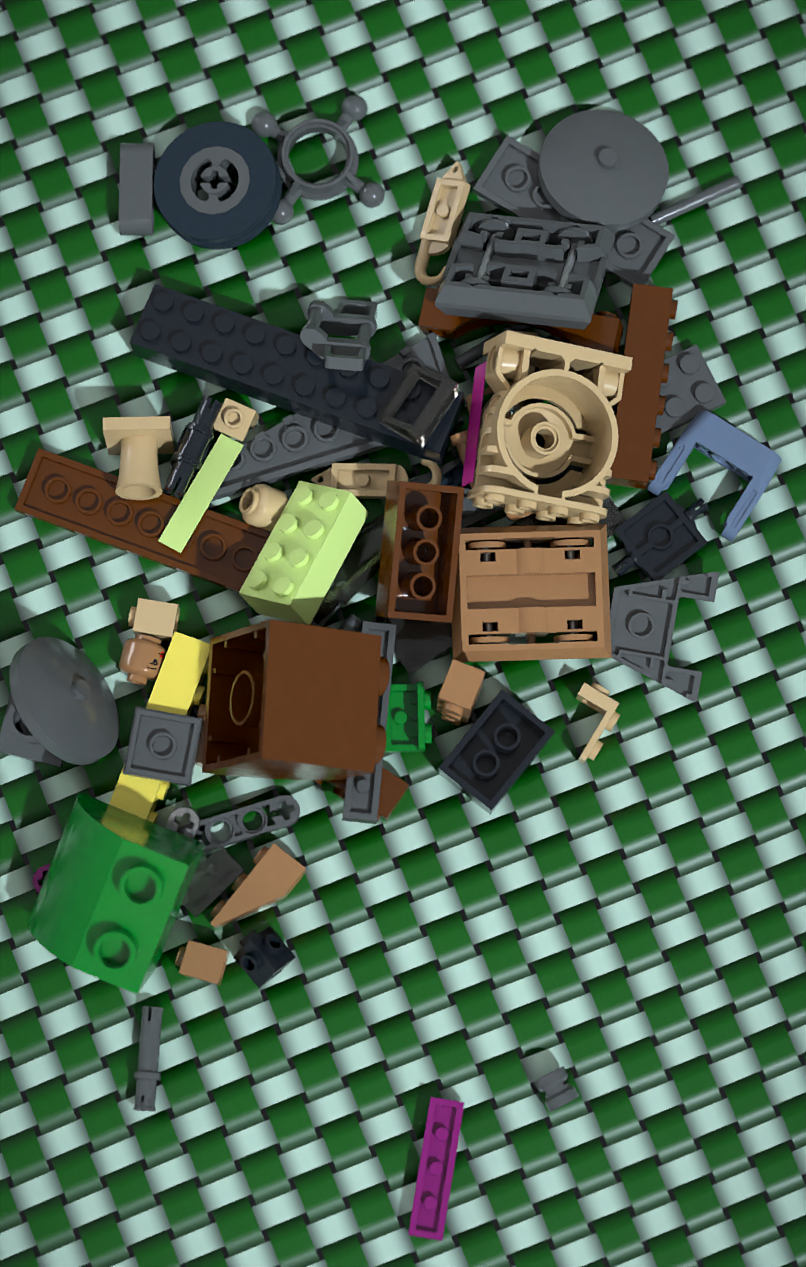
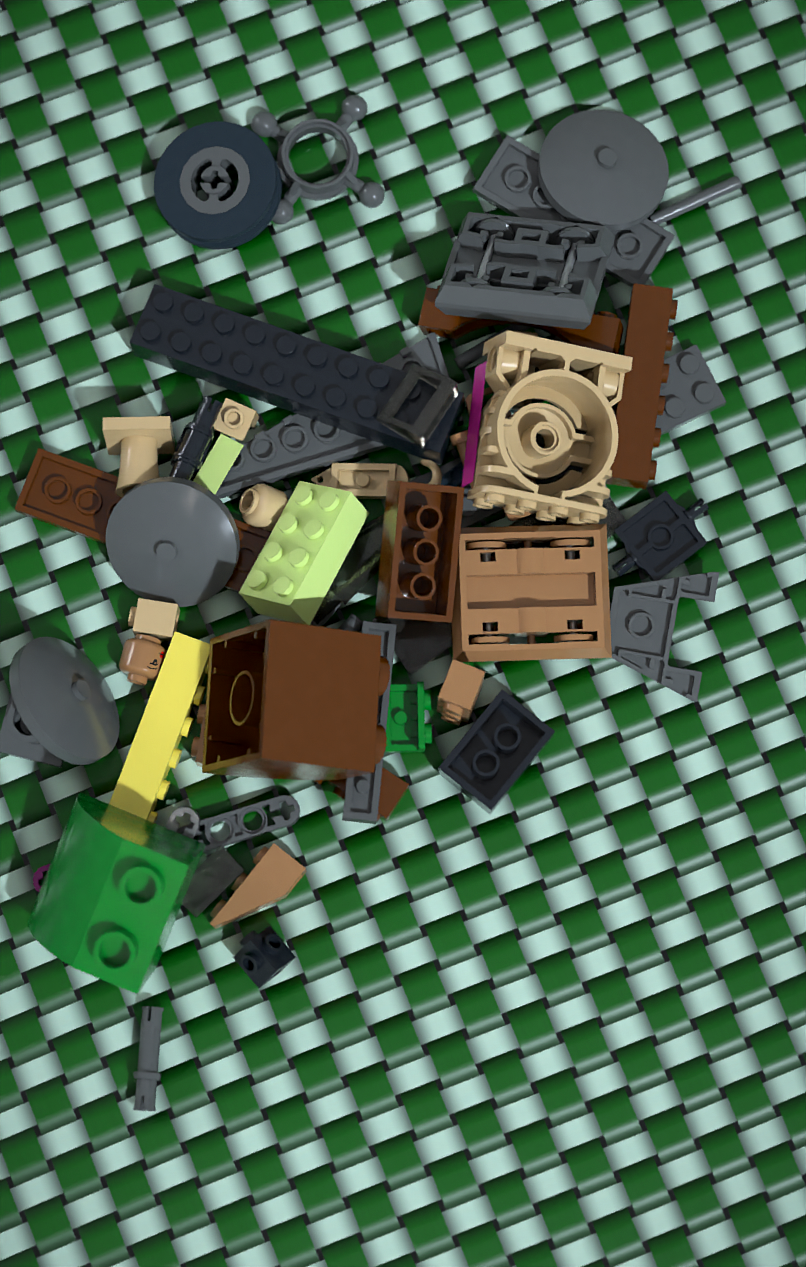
(136, 189): dark grey beam -> none
(163, 746): dark grey tile -> none
(172, 541): none -> dark grey dish
(202, 962): medium nougat brick -> none
(350, 319): dark grey bar -> none
(436, 1168): magenta plate -> none
(441, 221): tan plate -> none
(556, 1089): dark grey wheel -> none
(597, 699): tan bracket -> none
(729, 449): sand blue connector -> none

